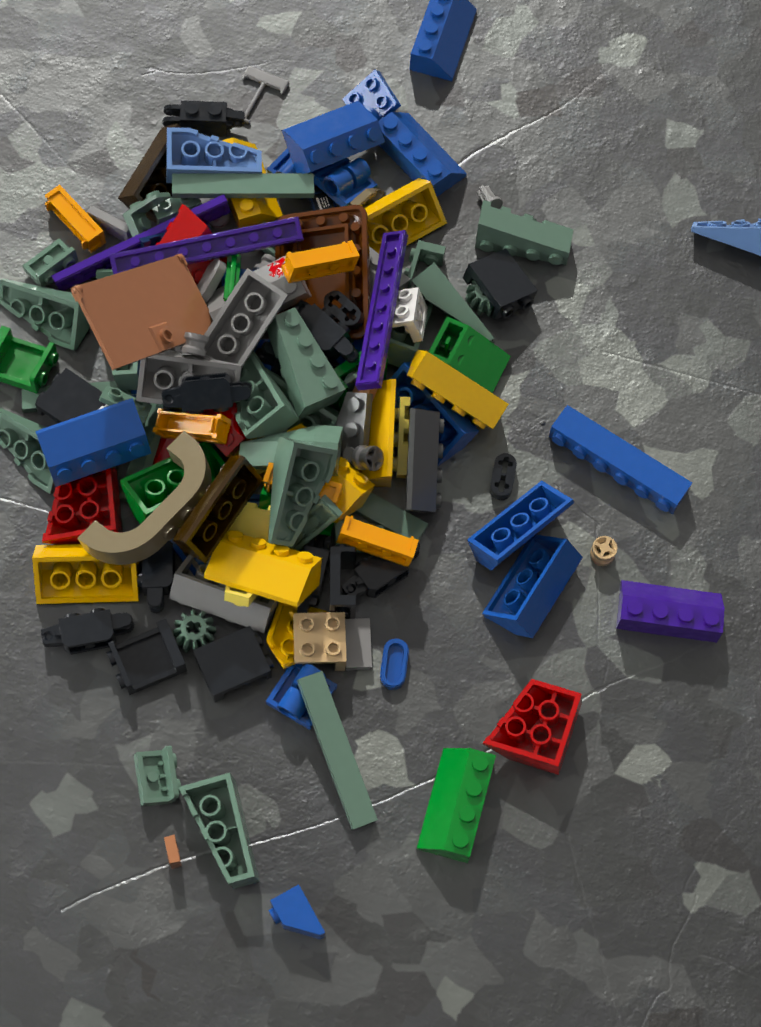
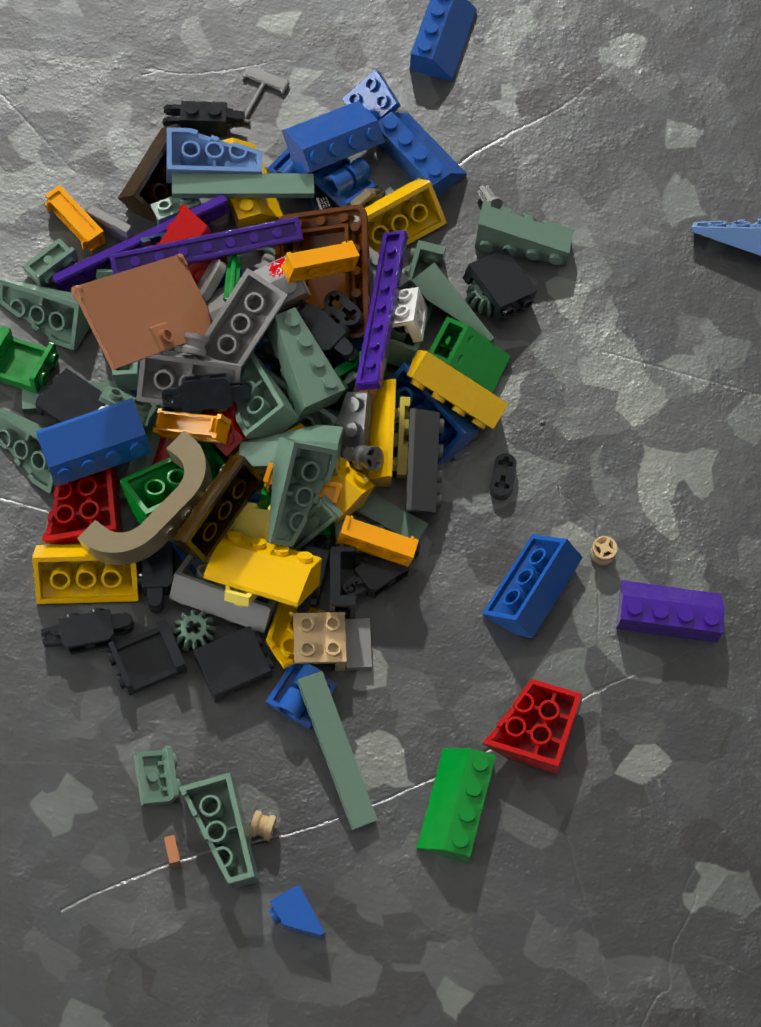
(136, 216): sand green bracket -> none
(262, 825): none -> tan wheel
(394, 664): blue tile -> none
(518, 524): blue slope -> none
(619, 459): blue brick -> none

